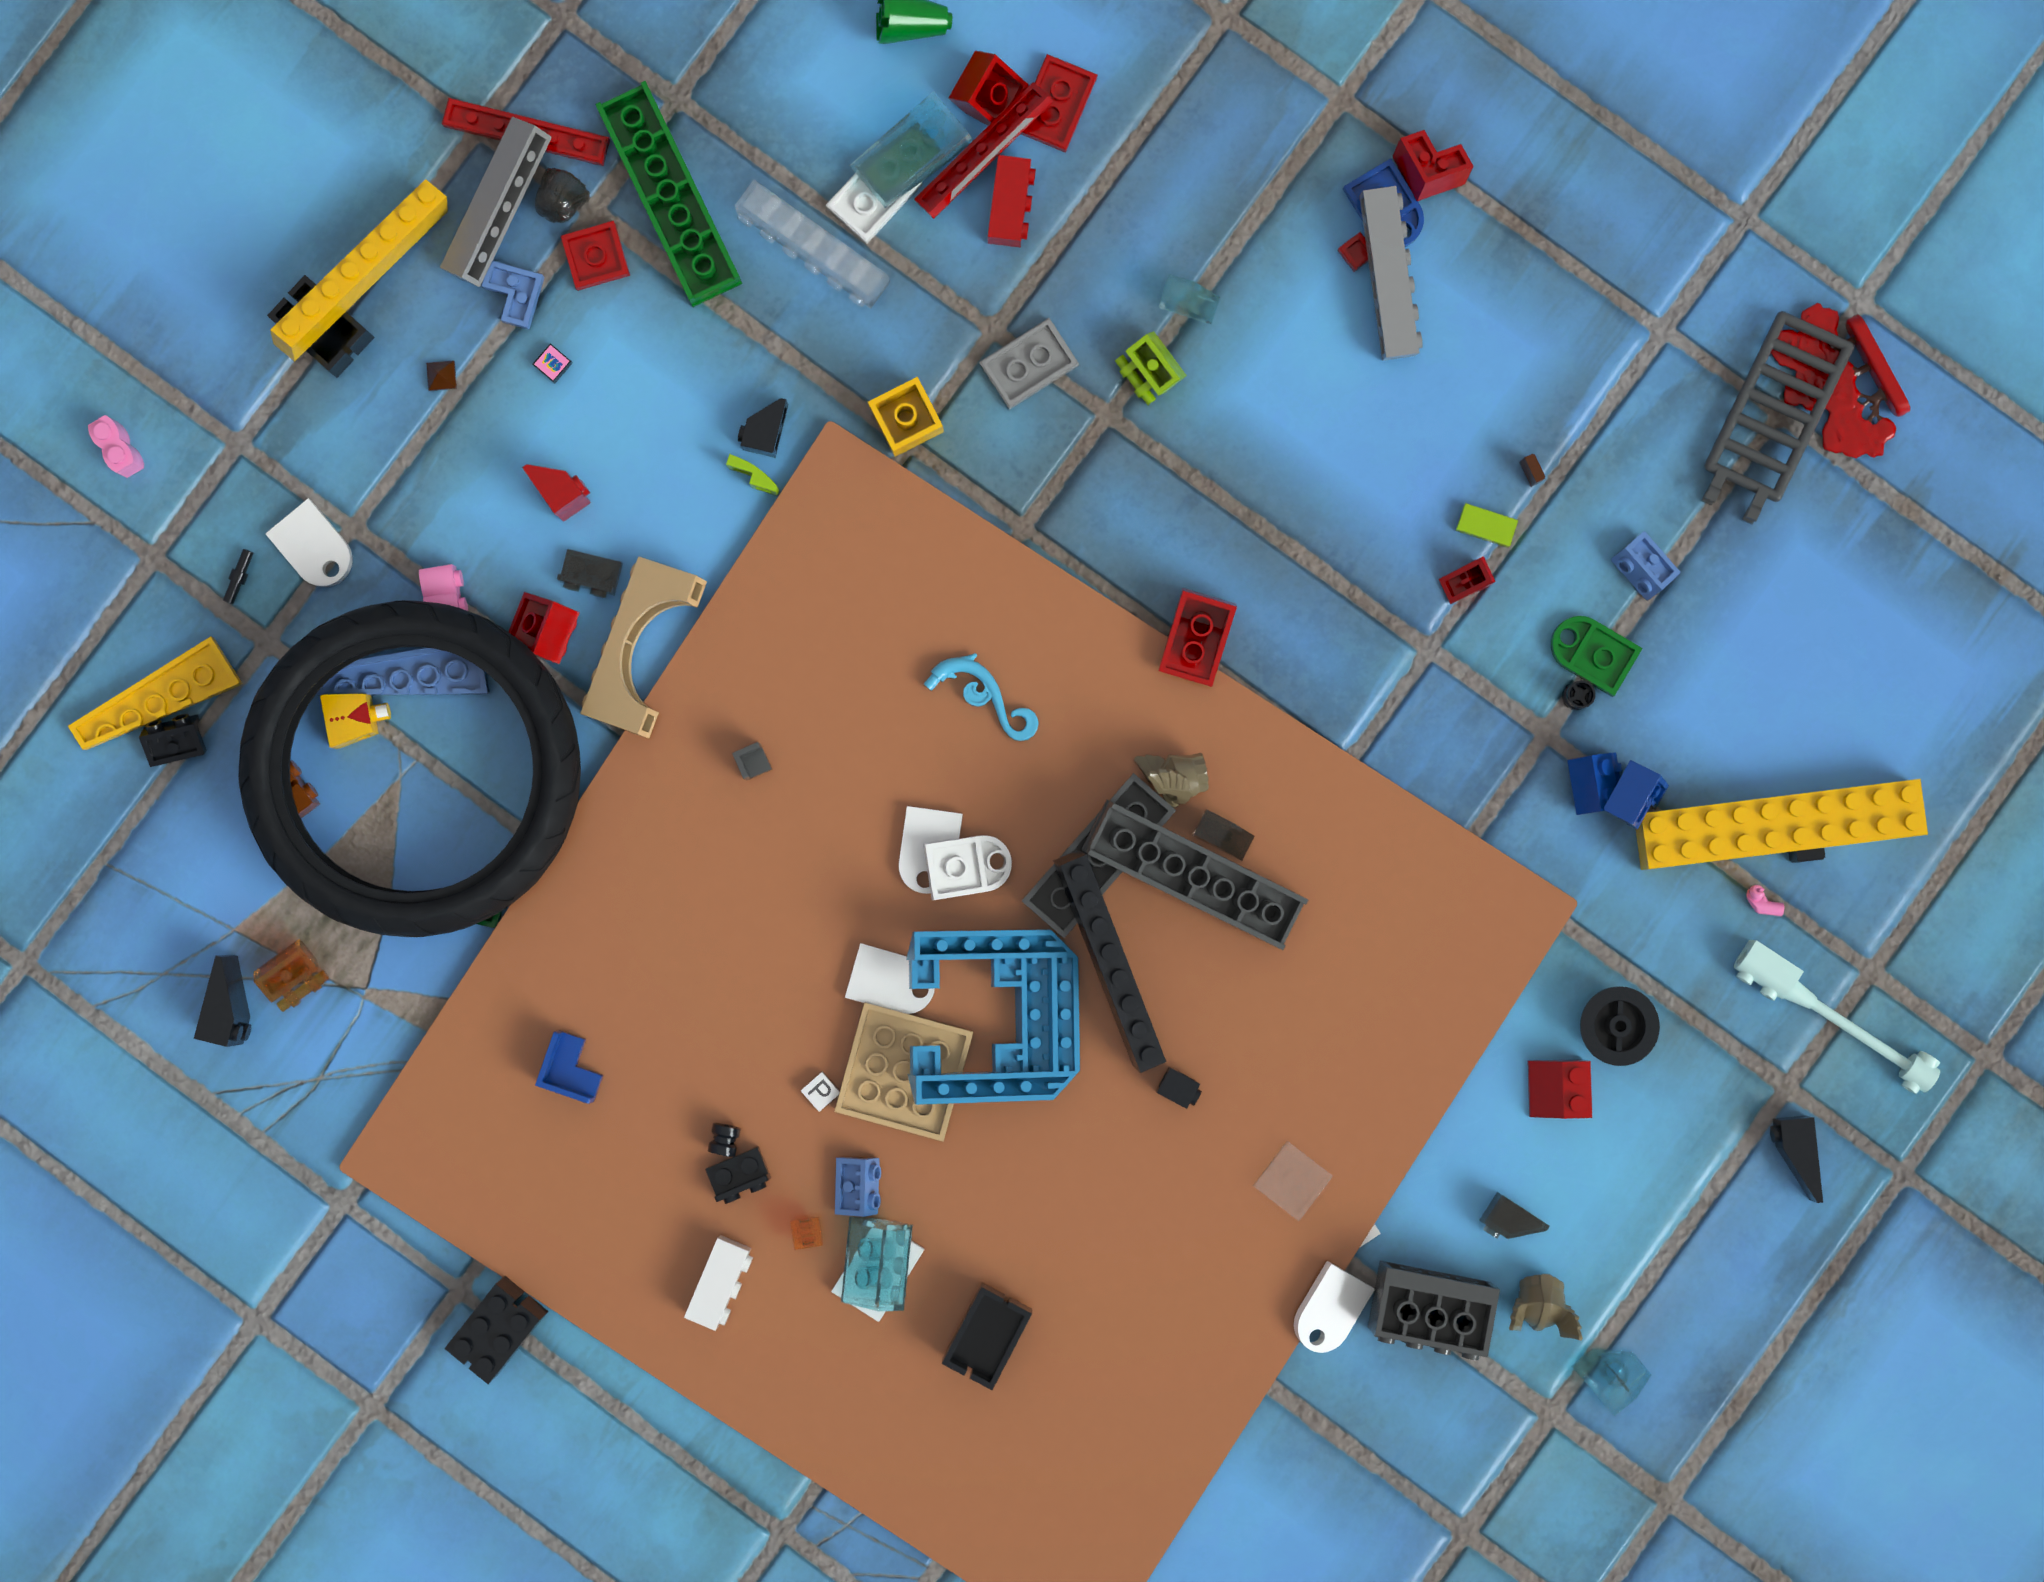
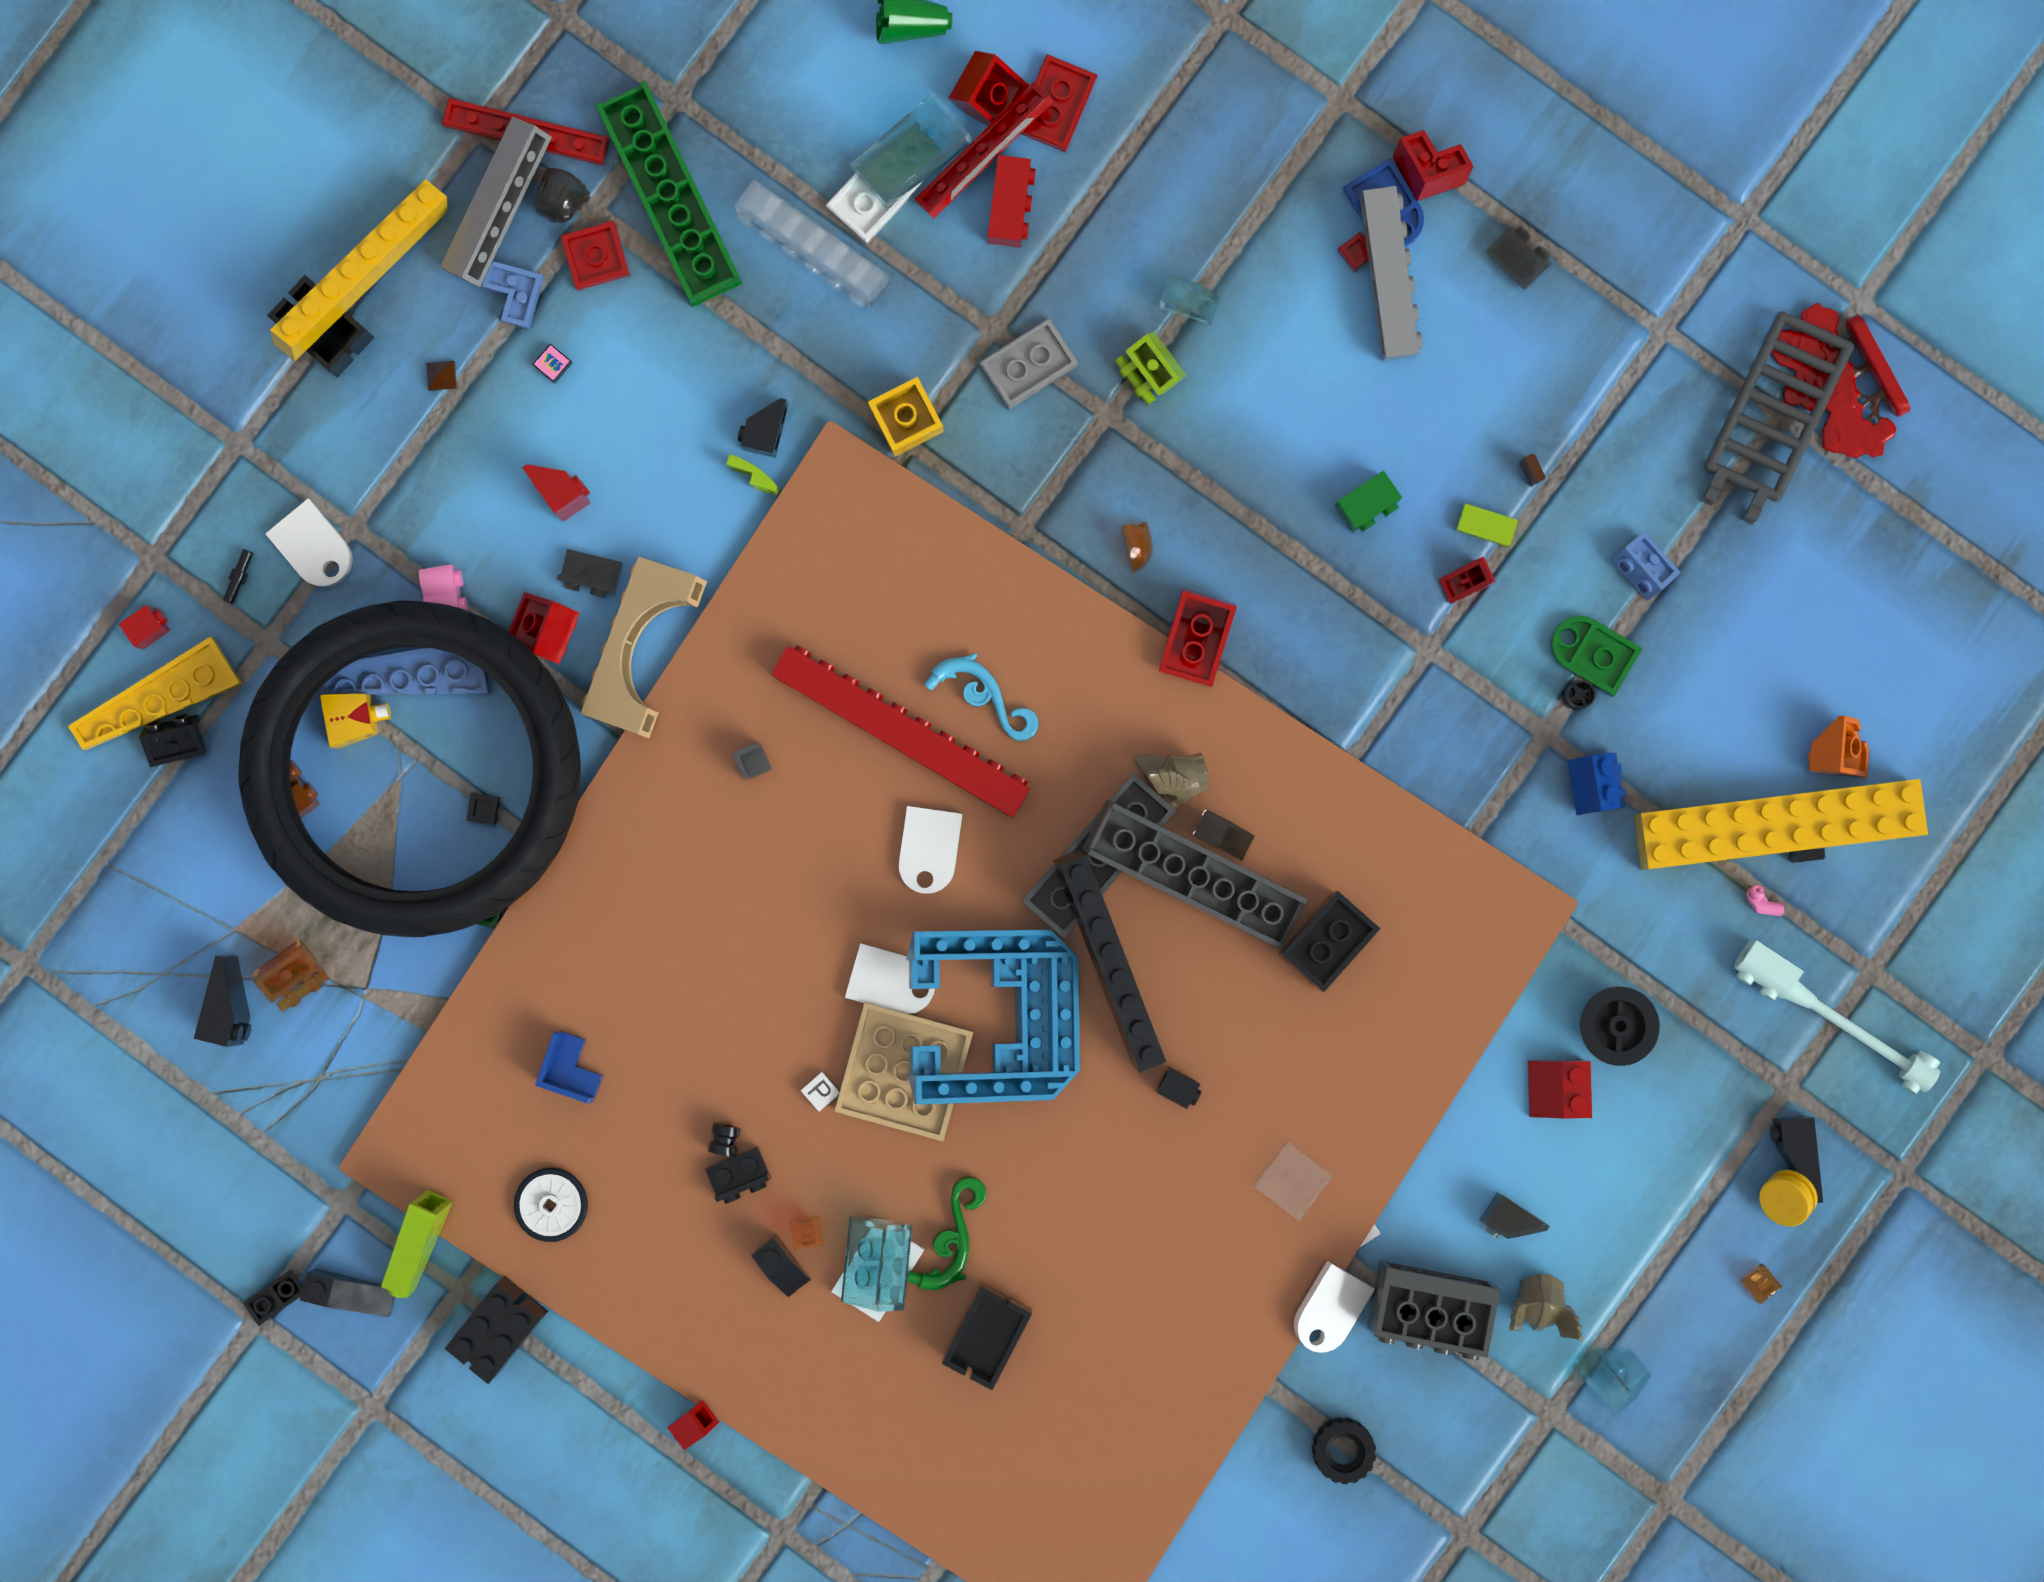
(115, 446): bright pink brick -> none
(145, 626): none -> red brick
(274, 1297): none -> black slope
(346, 1293): none -> black slope
(415, 1243): none -> lime slope
(483, 808): none -> black tile
(538, 1219): none -> white wheel
(693, 1425): none -> red brick
(719, 1283): white brick -> none
(780, 1266): none -> black slope
(857, 1186): medium blue bracket -> none
(901, 732): none -> red brick
(952, 1274): none -> green plant
(964, 866): white tile -> none
(1137, 544): none -> clear orange brick
(1329, 941): none -> black brick
(1344, 1428): none -> black tyre
(1368, 502): none -> green brick
(1519, 256): none -> clear smoke bracket
(1635, 794): blue panel -> none
(1760, 1283): none -> clear orange tile
(1788, 1198): none -> yellow head
(1840, 750): none -> orange slope

